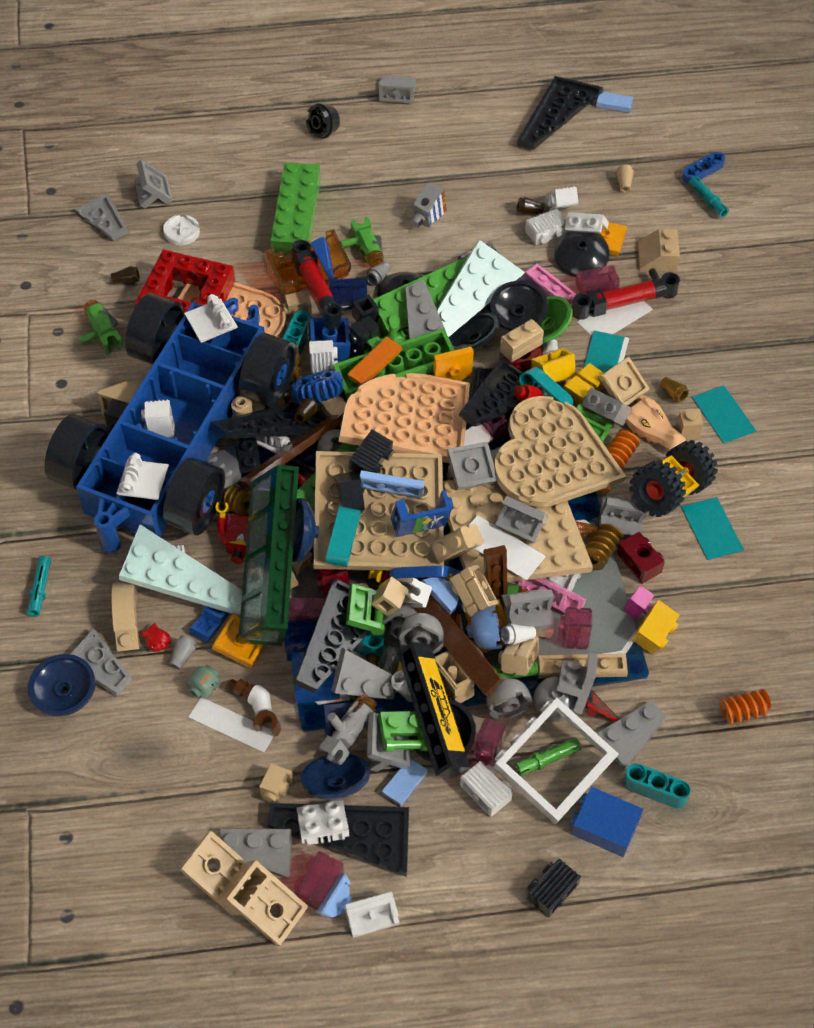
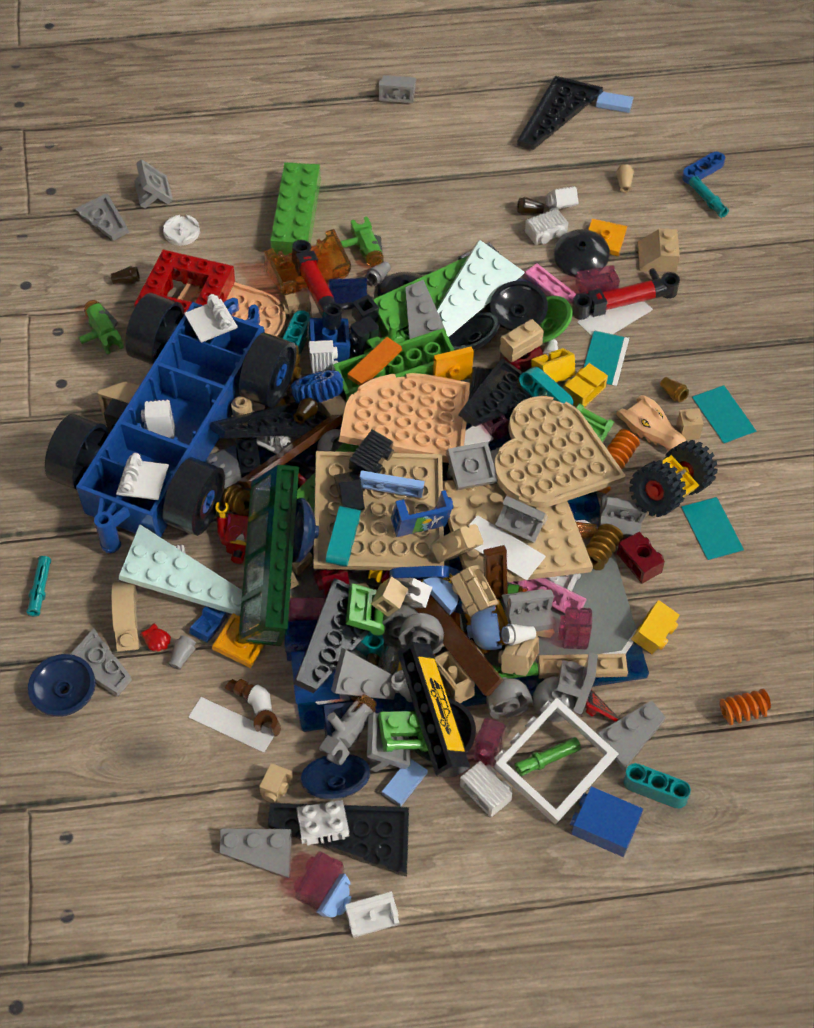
(203, 681): sand green head -> none
(243, 888): tan bracket -> none
(322, 120): black cone -> none
(322, 251): blue slope -> none
(429, 206): light grey torso -> none
(526, 391): red arm -> none
(553, 887): black brick -> none
(586, 222): white bracket -> none
(606, 406): light grey brick -> none
(624, 382): tan tile -> none
(639, 602): dark pink plate -> none

